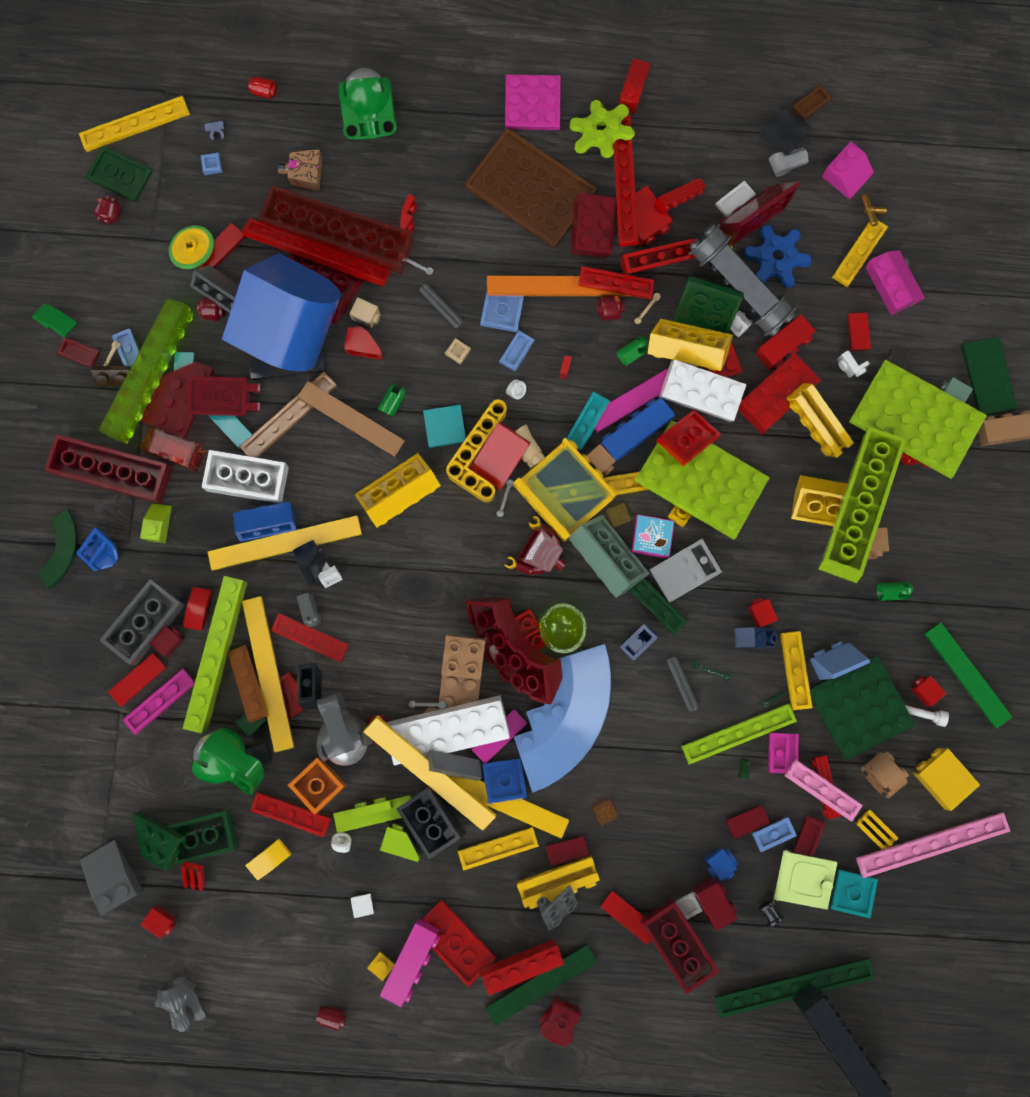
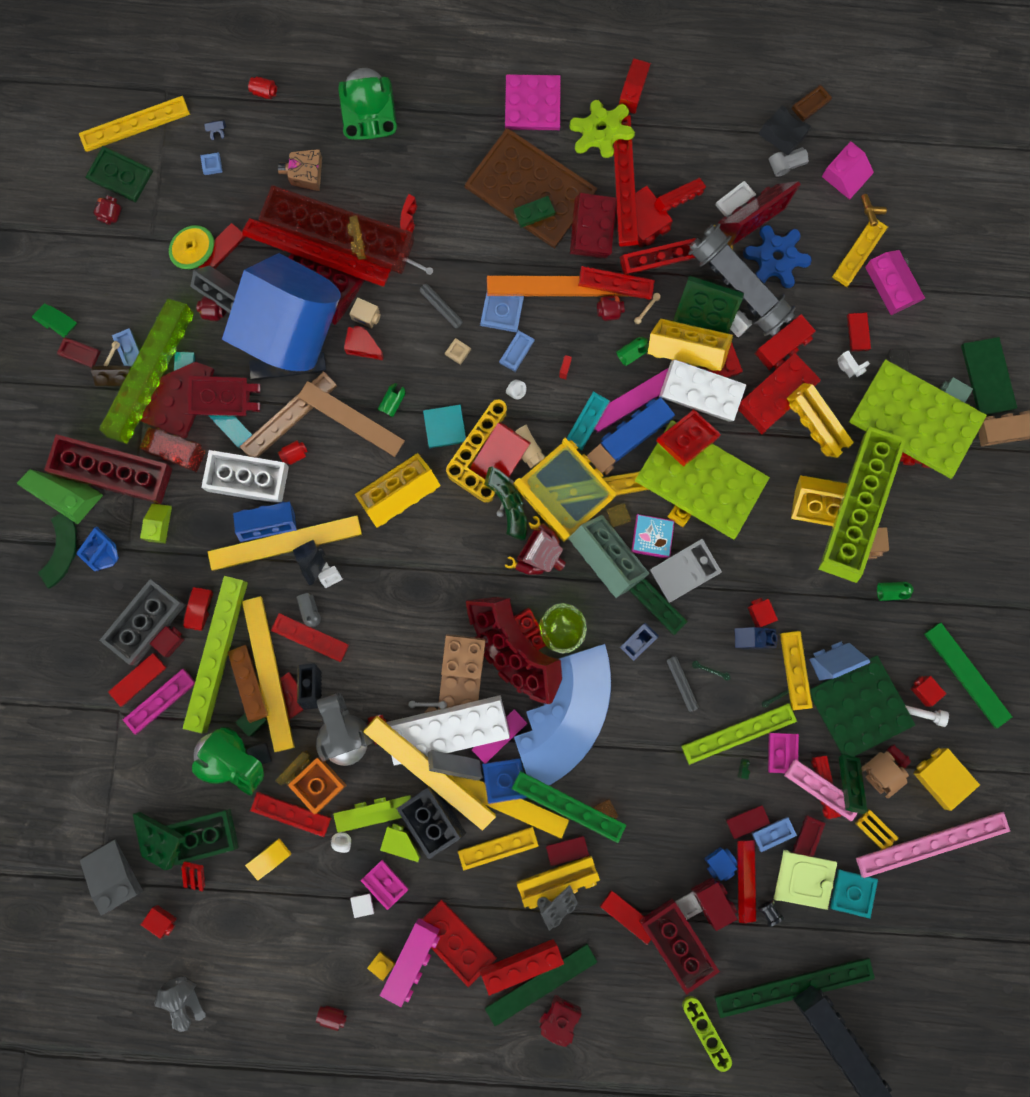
(64, 495): none -> bright green wedge
(288, 775): none -> clear yellow plate
(293, 452): none -> red brick
(357, 245): none -> clear yellow plate
(384, 884): none -> dark pink plate
(511, 500): none -> dark green tile
(534, 211): none -> dark green plate
(569, 807): none -> green tile
(707, 1033): none -> lime beam
(746, 881): none -> red tile
(852, 784): none -> dark green plate
(900, 758): none -> dark red pin

